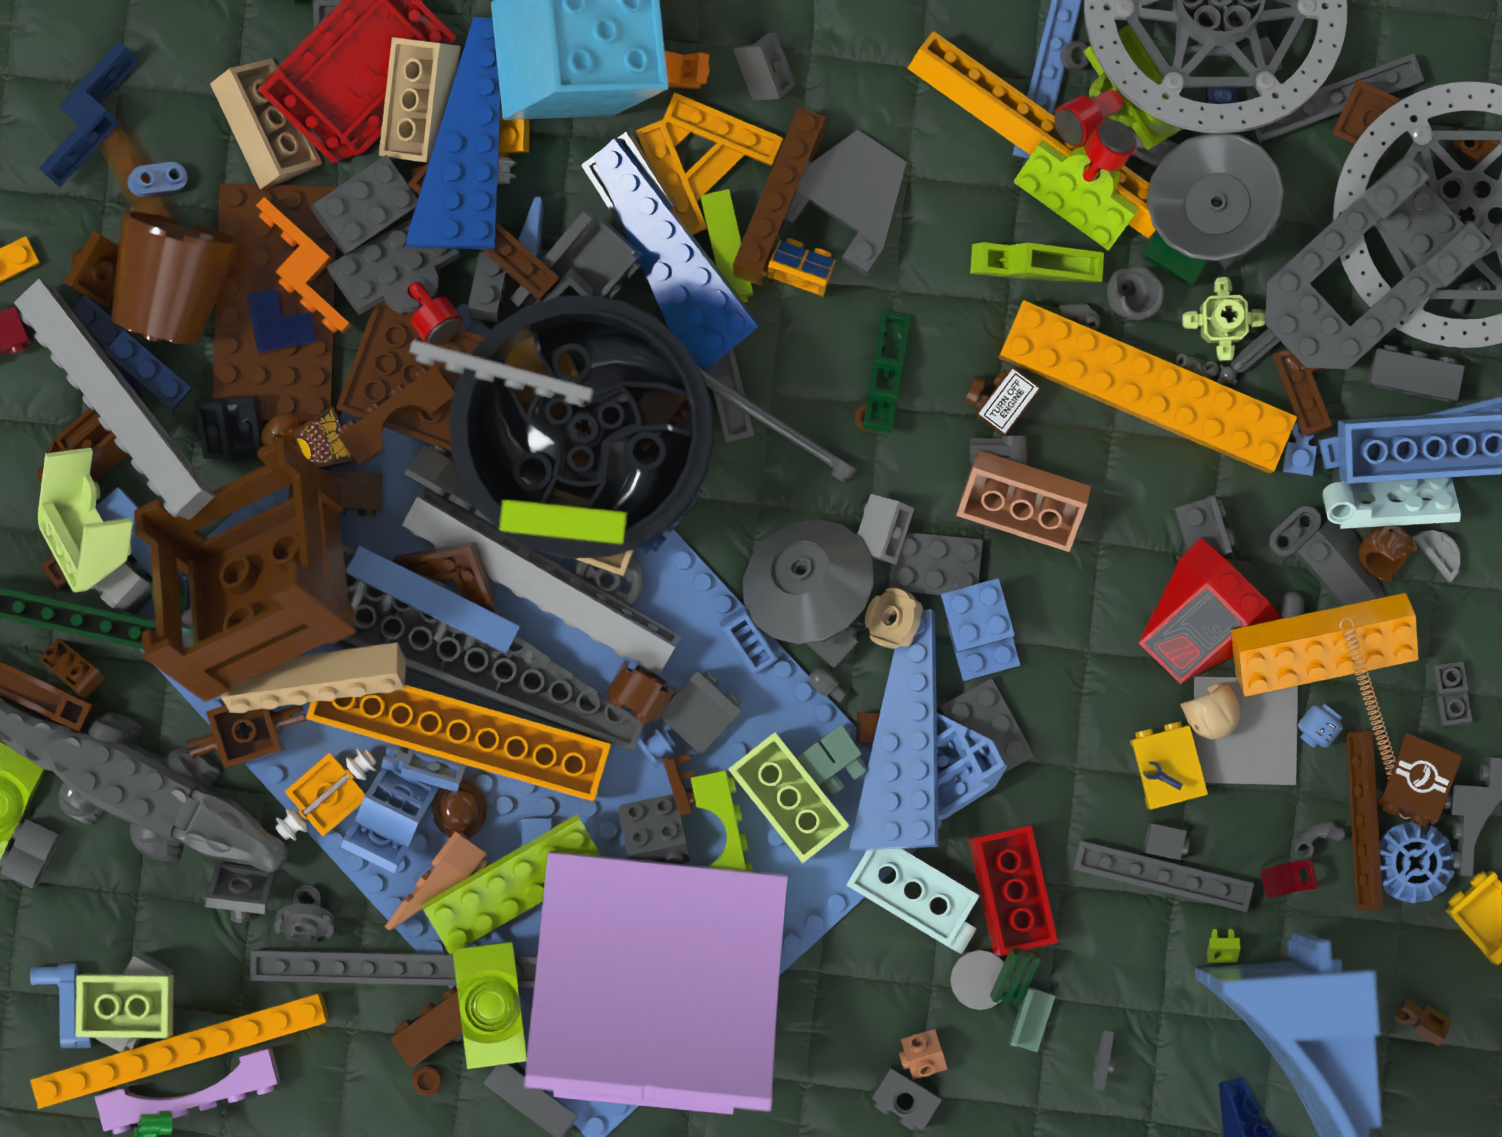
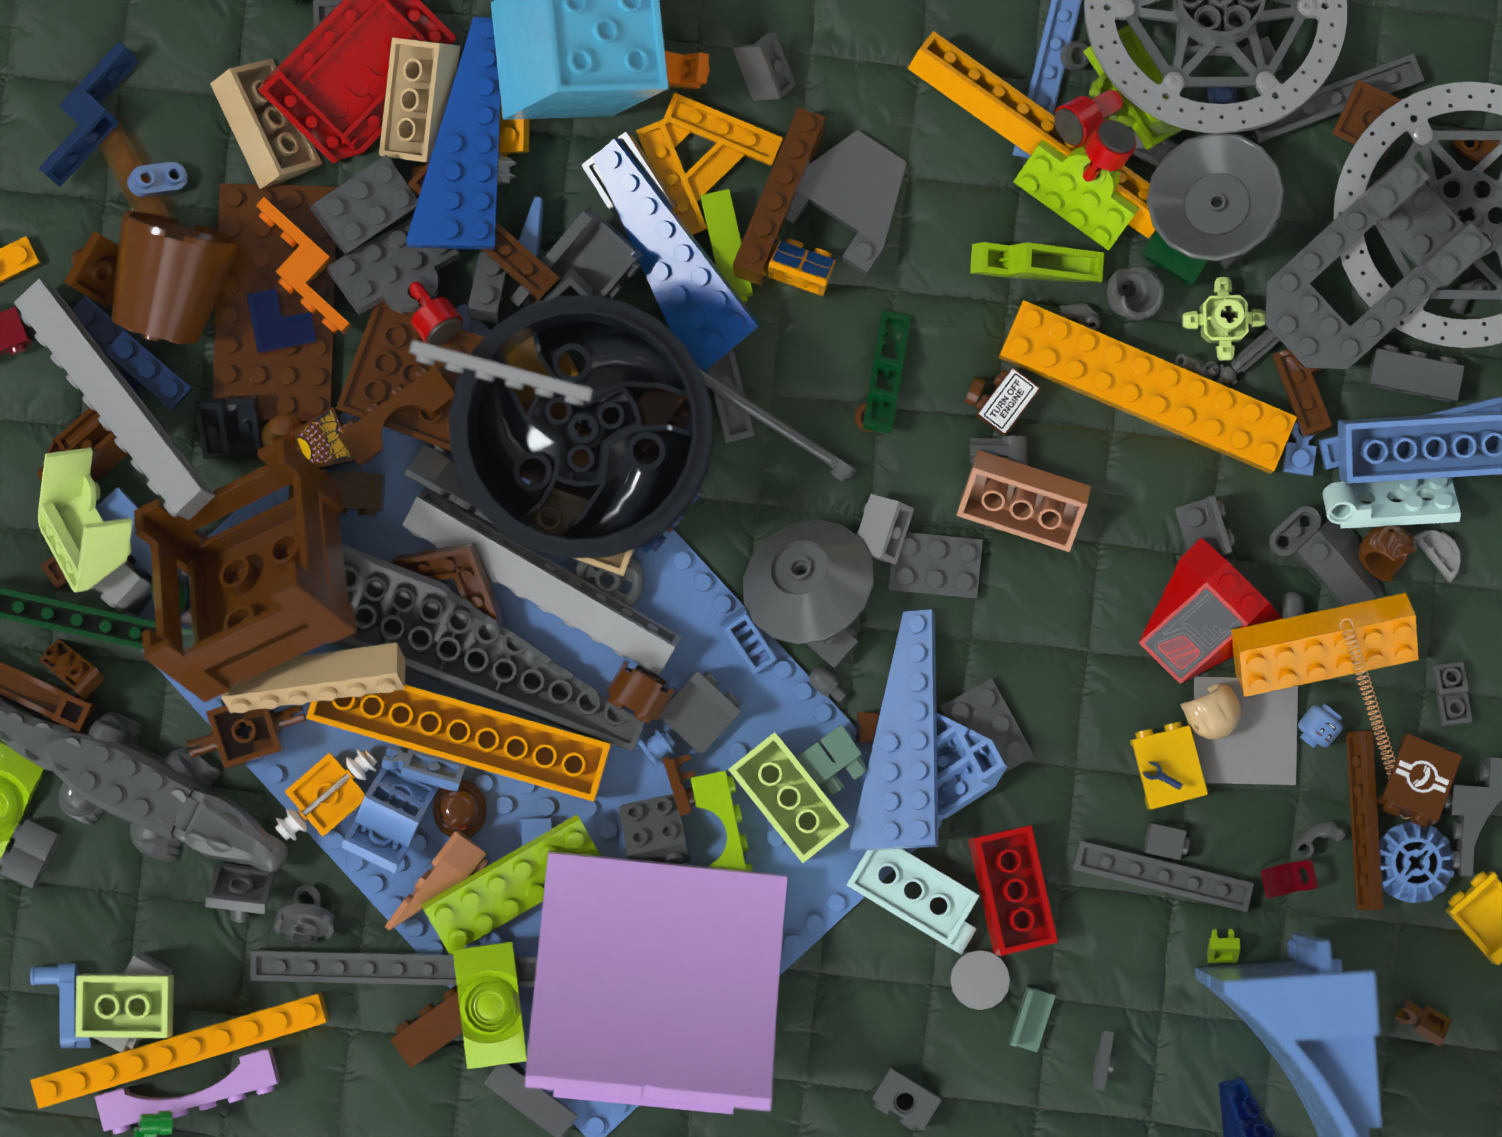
(426, 1080): reddish brown tile -> none
(432, 599): medium blue tile -> none
(563, 522): lime tile -> none
(906, 623): tan plate -> none
(922, 1054): nougat brick -> none
(980, 629): medium blue bracket -> none
(1020, 977): dark green tile -> none

